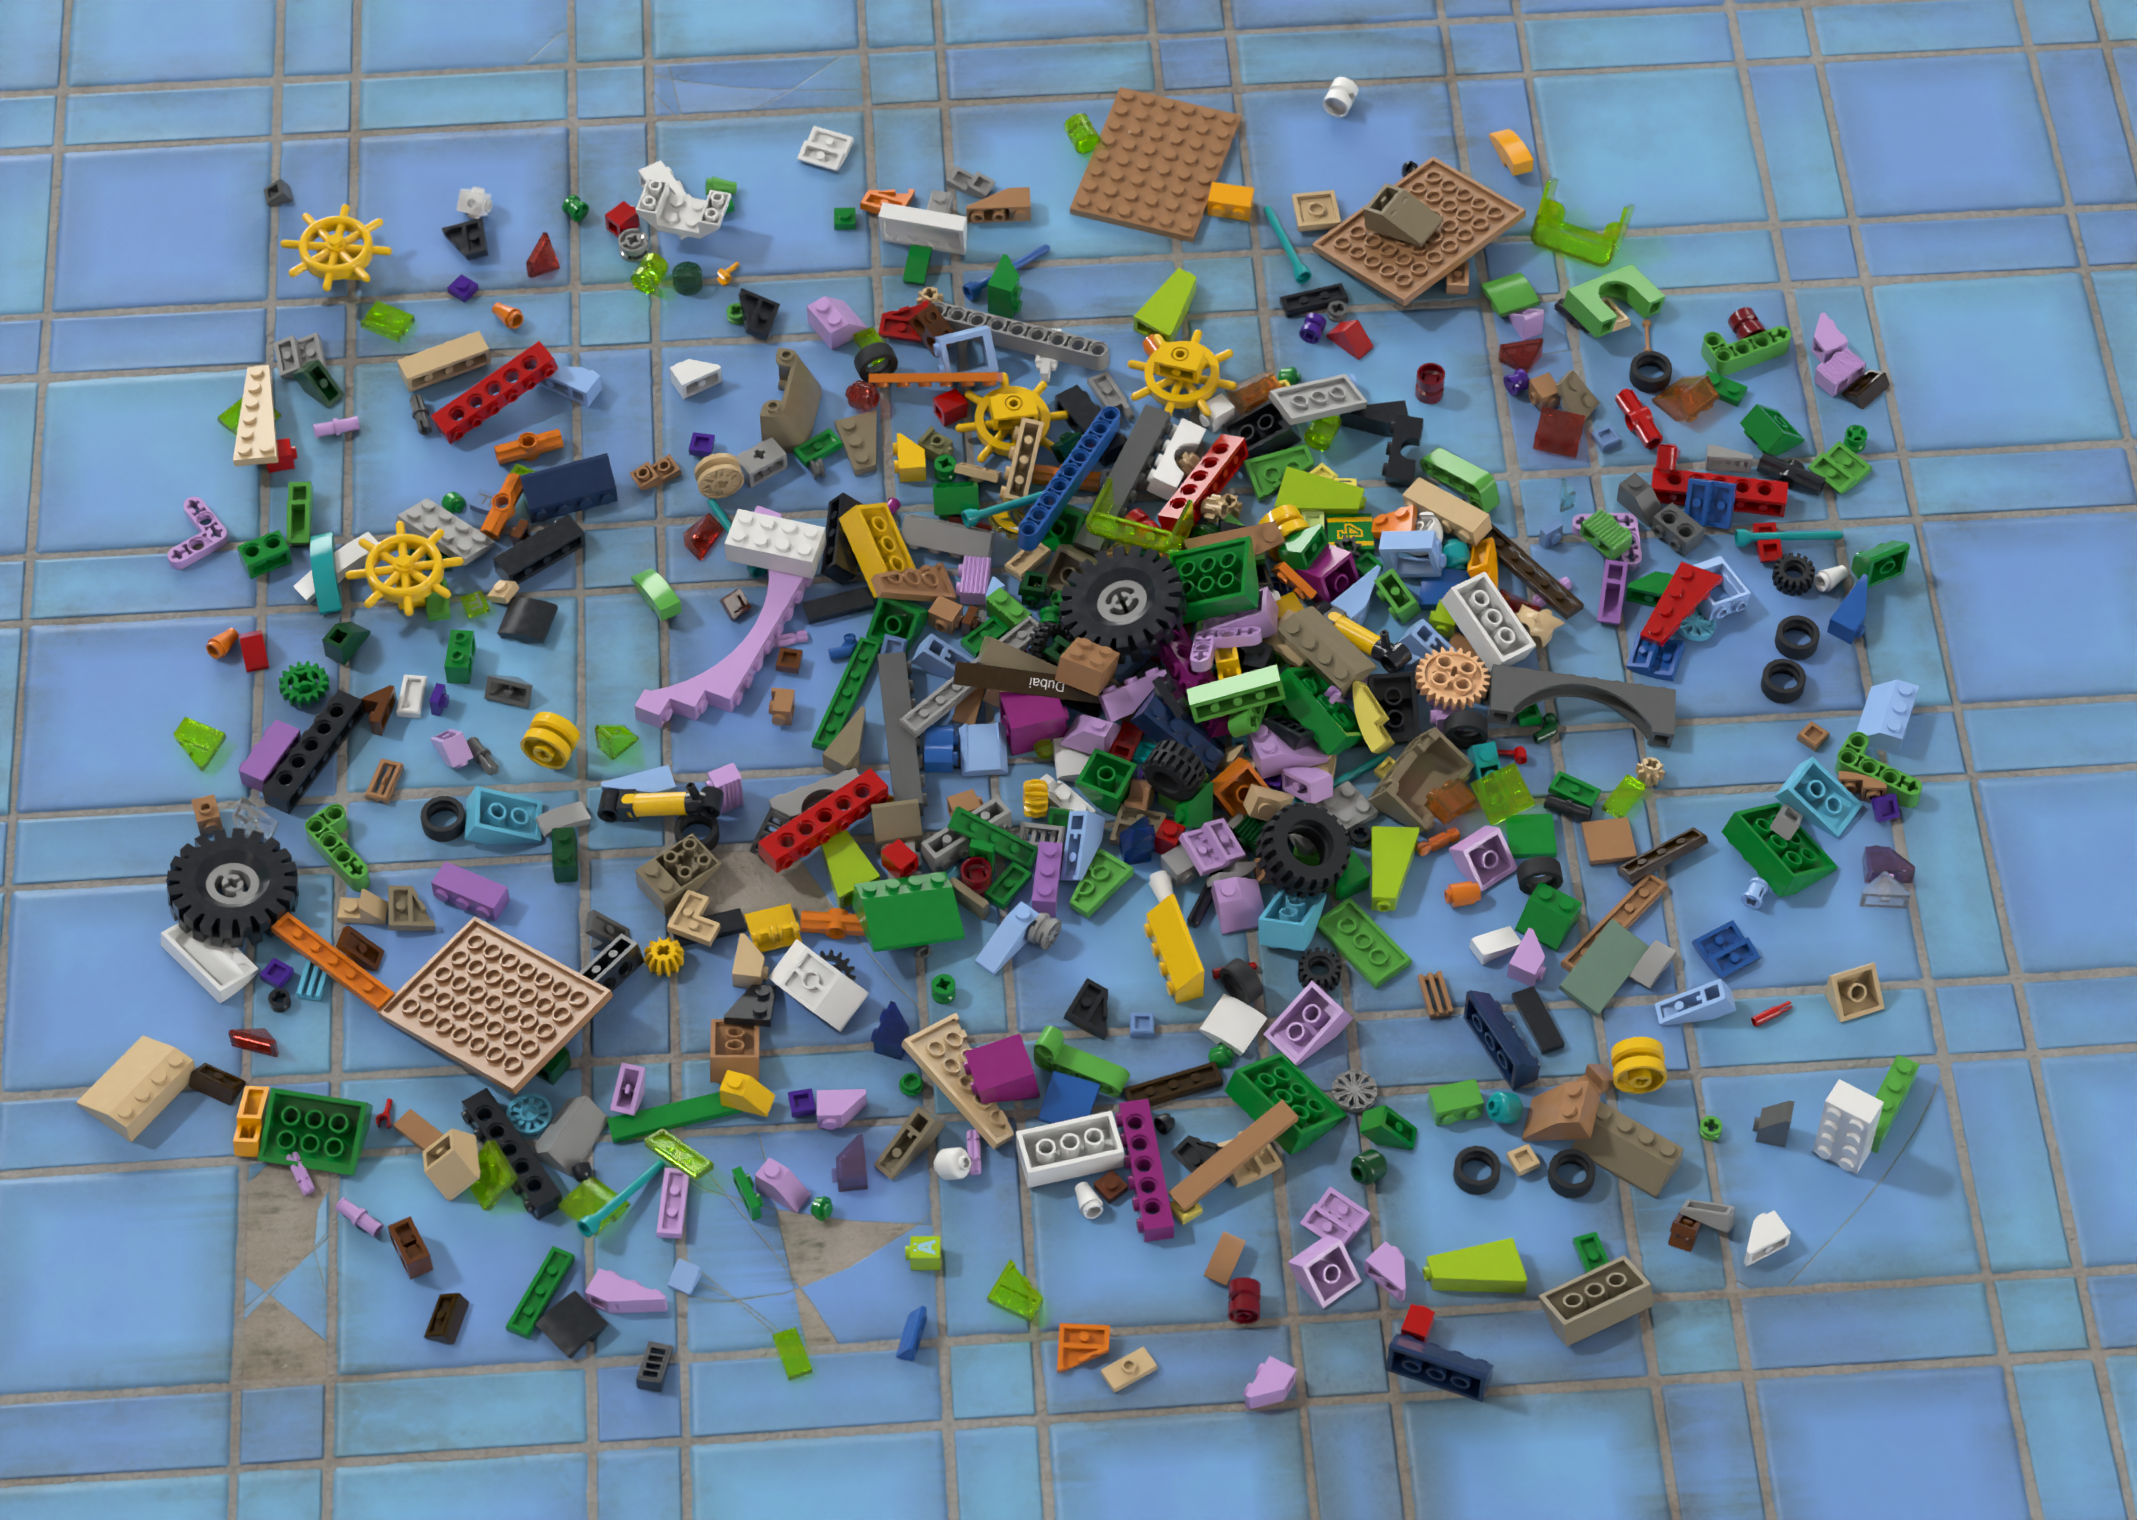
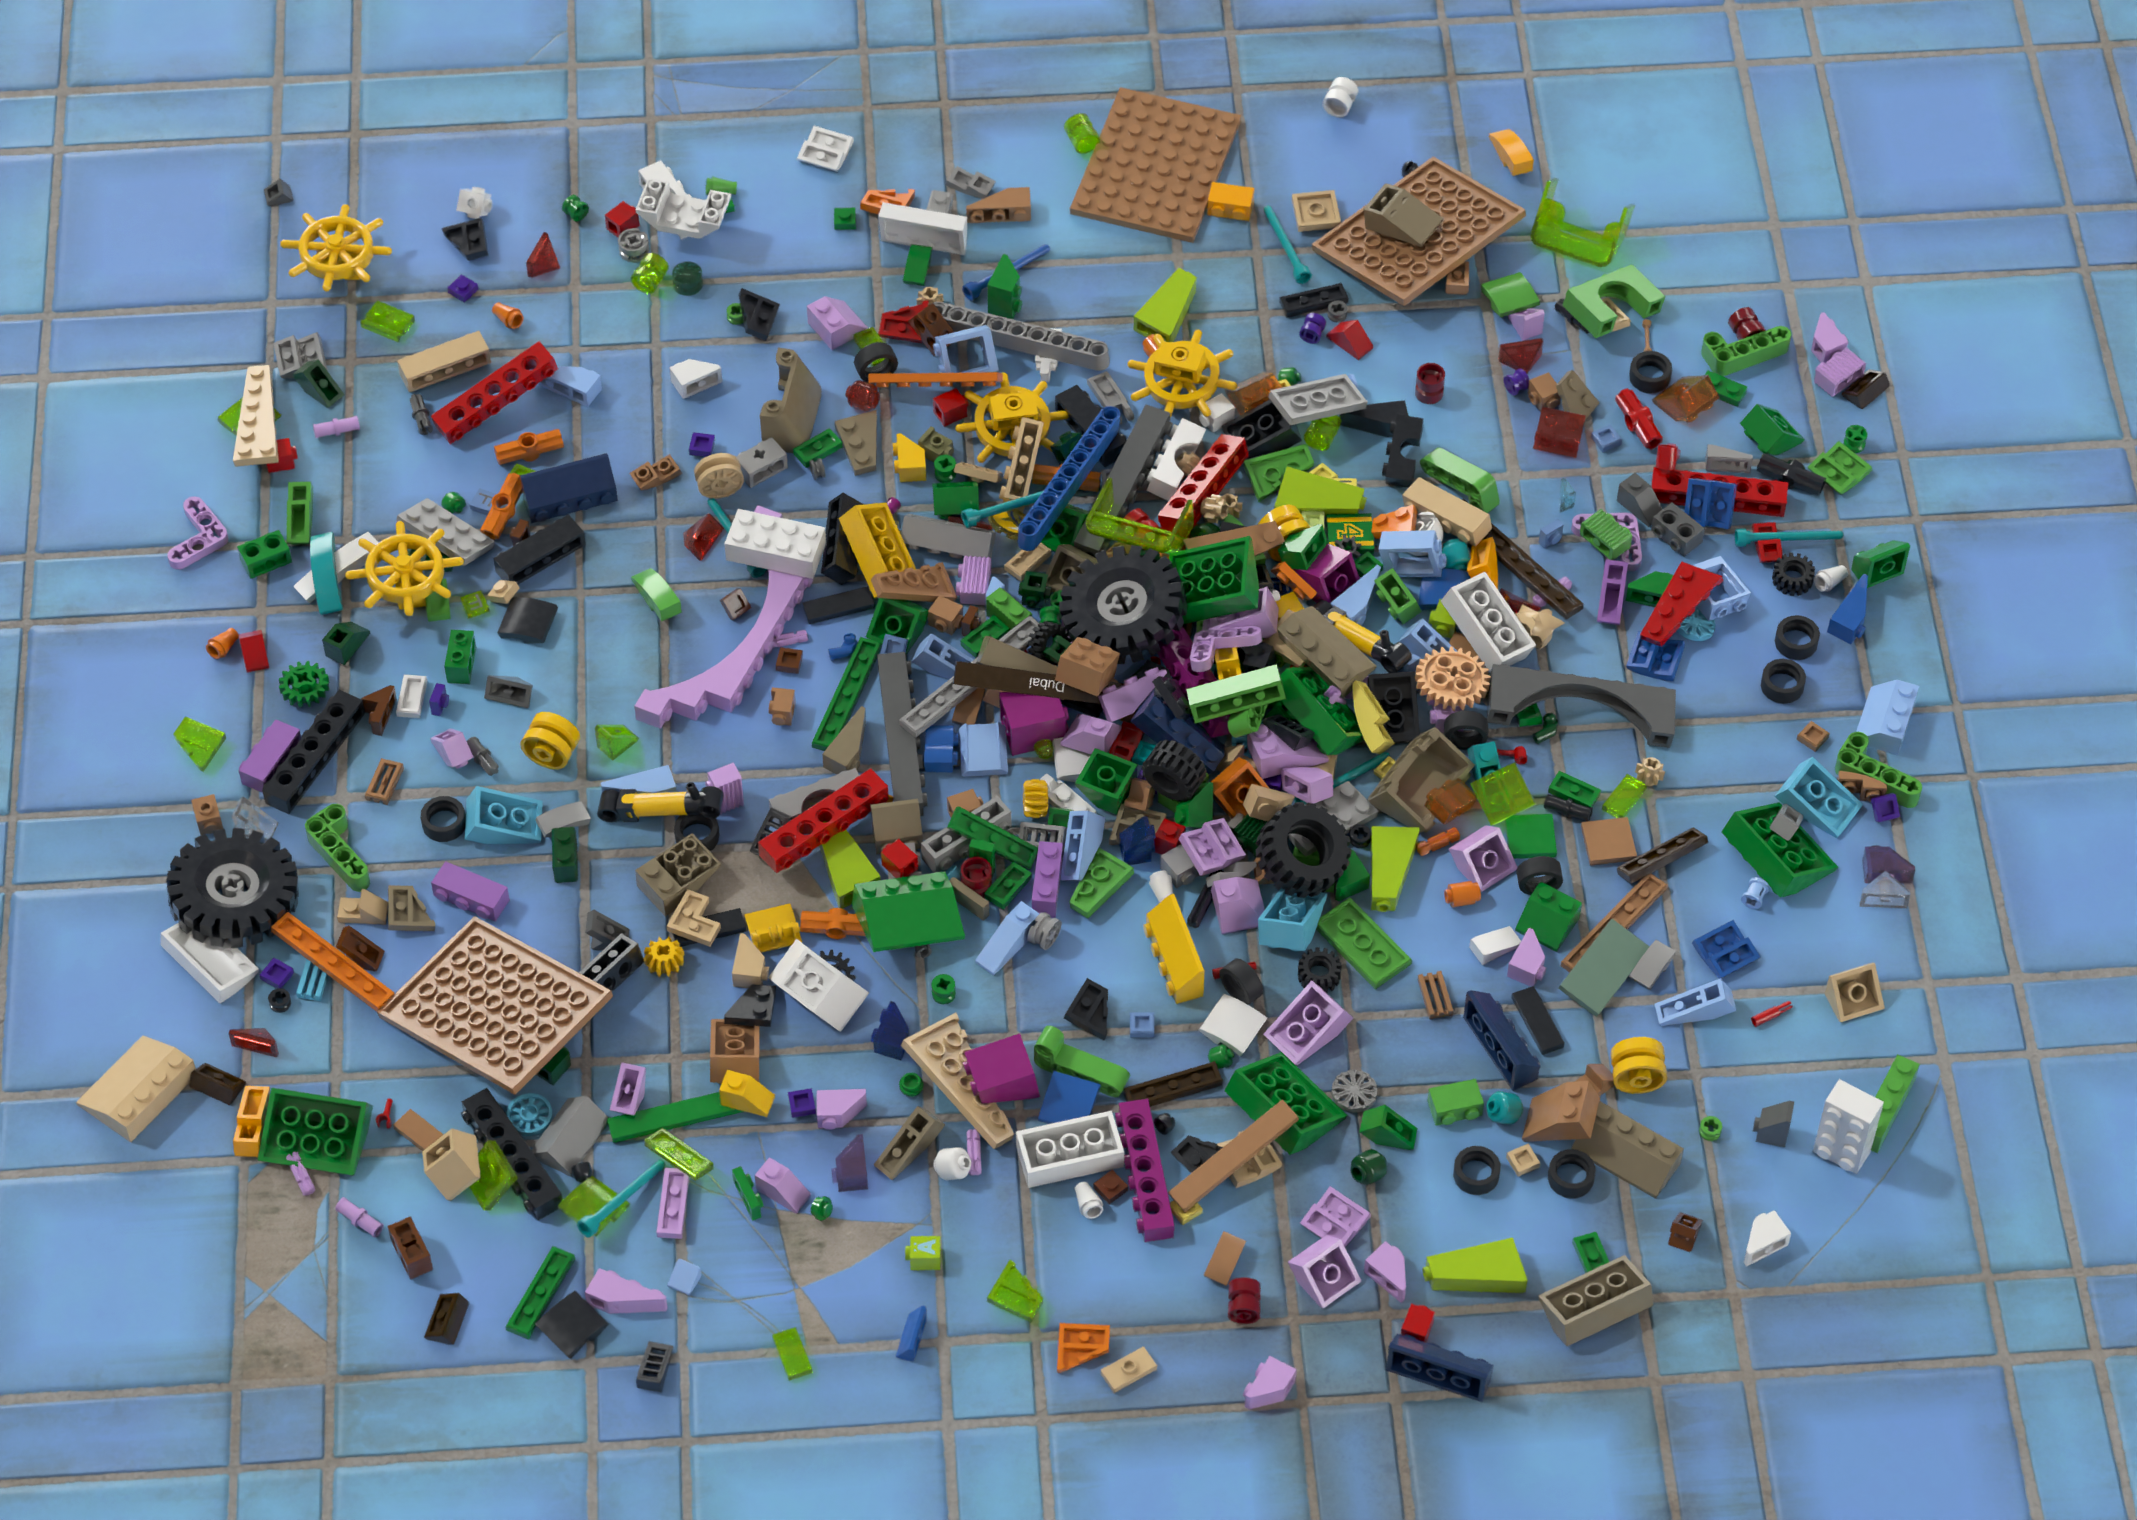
(724, 275): light orange hand -> none
(1712, 1214): light grey slope -> none

